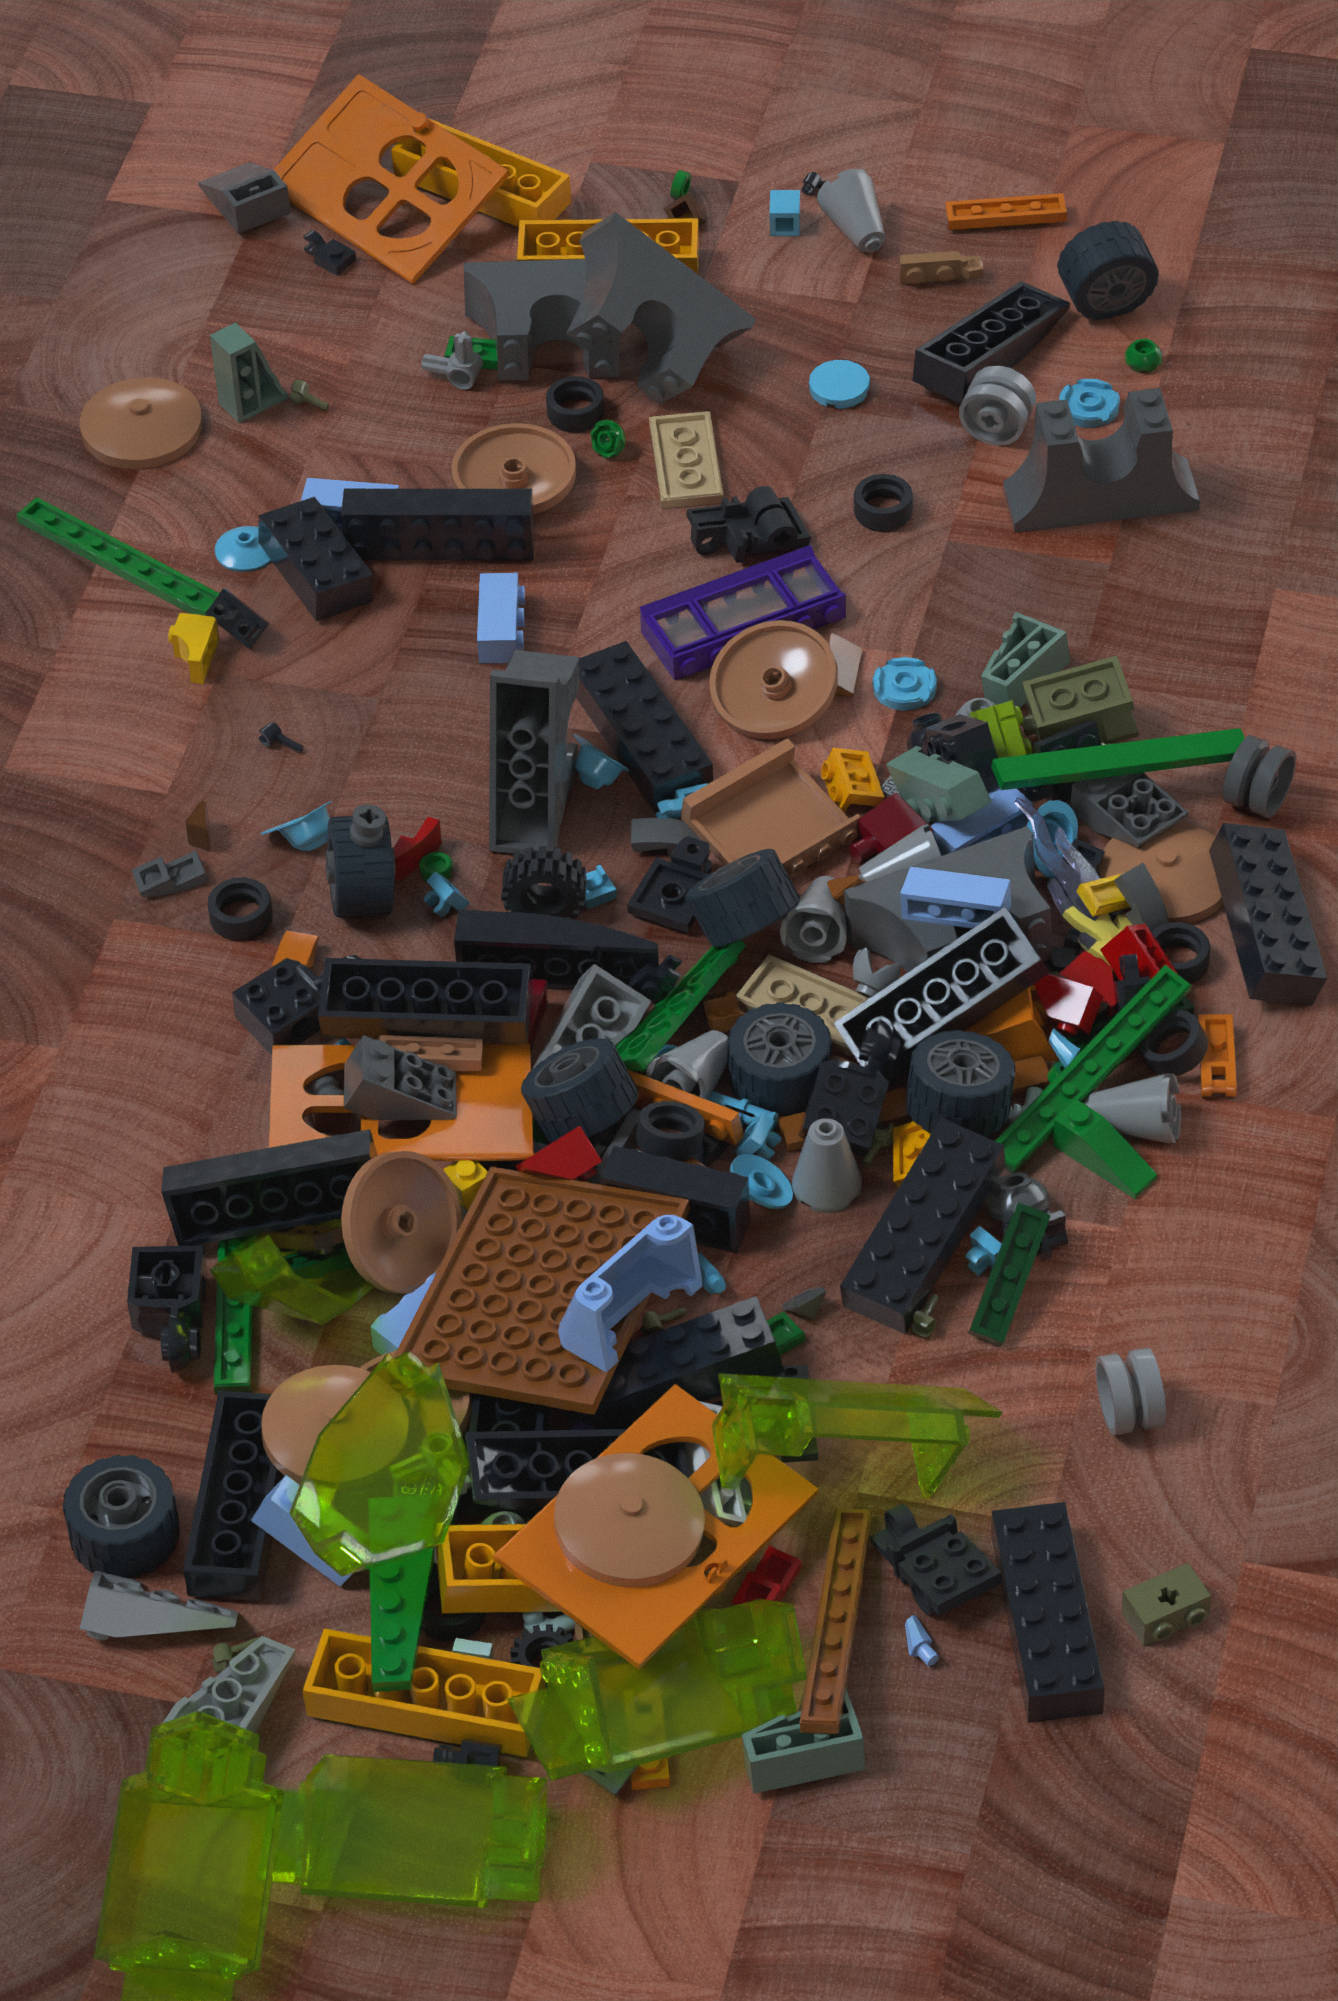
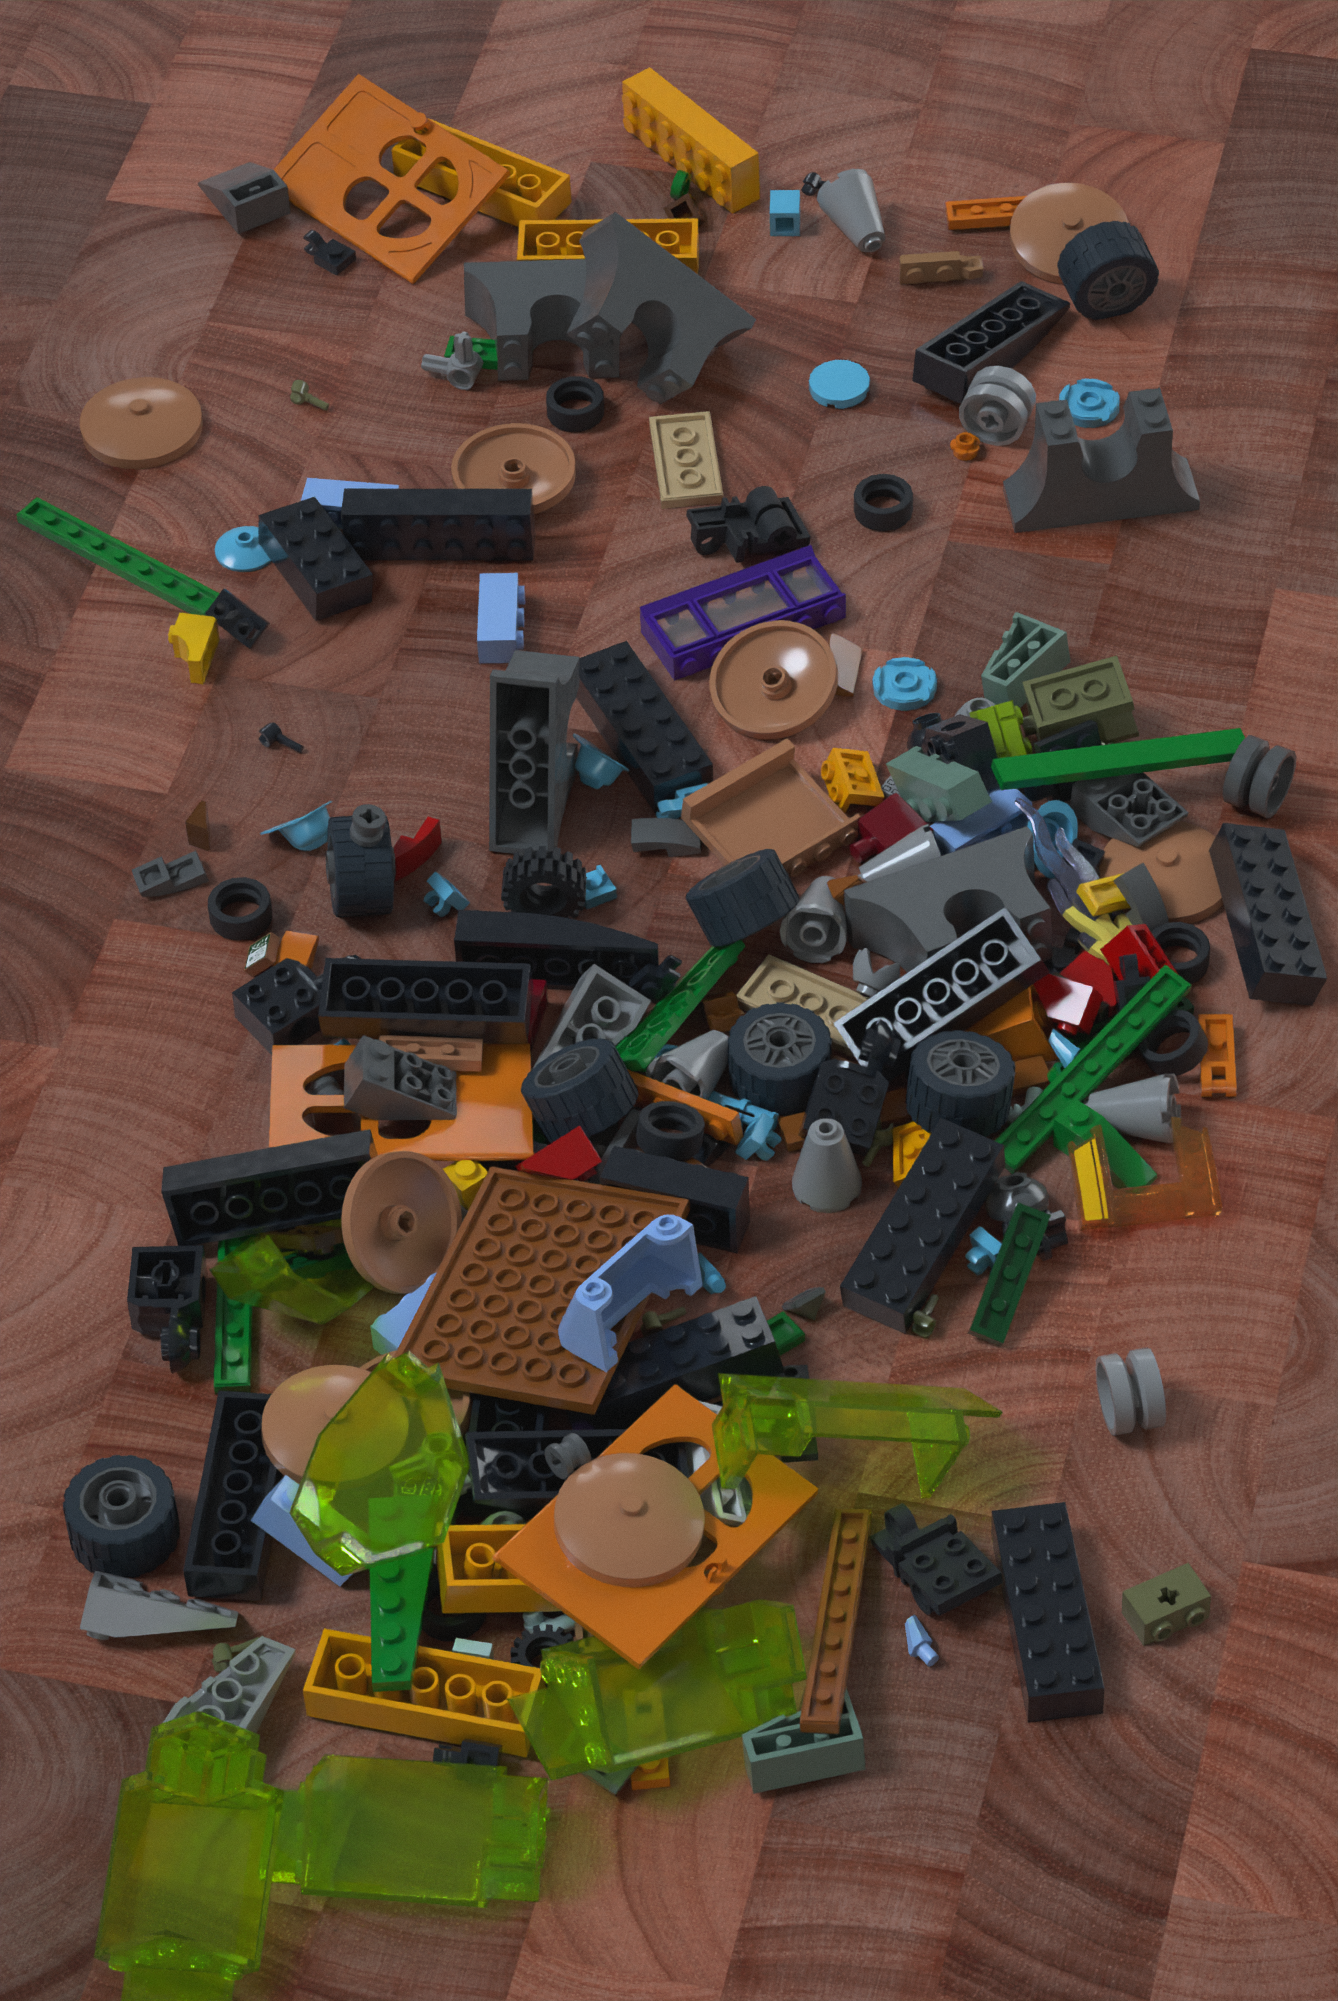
(243, 374): sand green wedge -> none
(262, 954): none -> tile
(436, 862): green tile -> none
(567, 1455): none -> dark grey wheel
(608, 438): green plate -> none
(669, 877): black plate -> none
(691, 140): none -> light orange brick
(766, 1182): medium azure dish -> none
(770, 1579): red slope -> none
(952, 897): light blue brick -> none
(965, 446): none -> orange plate
(1052, 219): none -> nougat dish
(1104, 1207): none -> clear orange wedge
(1143, 355): green plate -> none

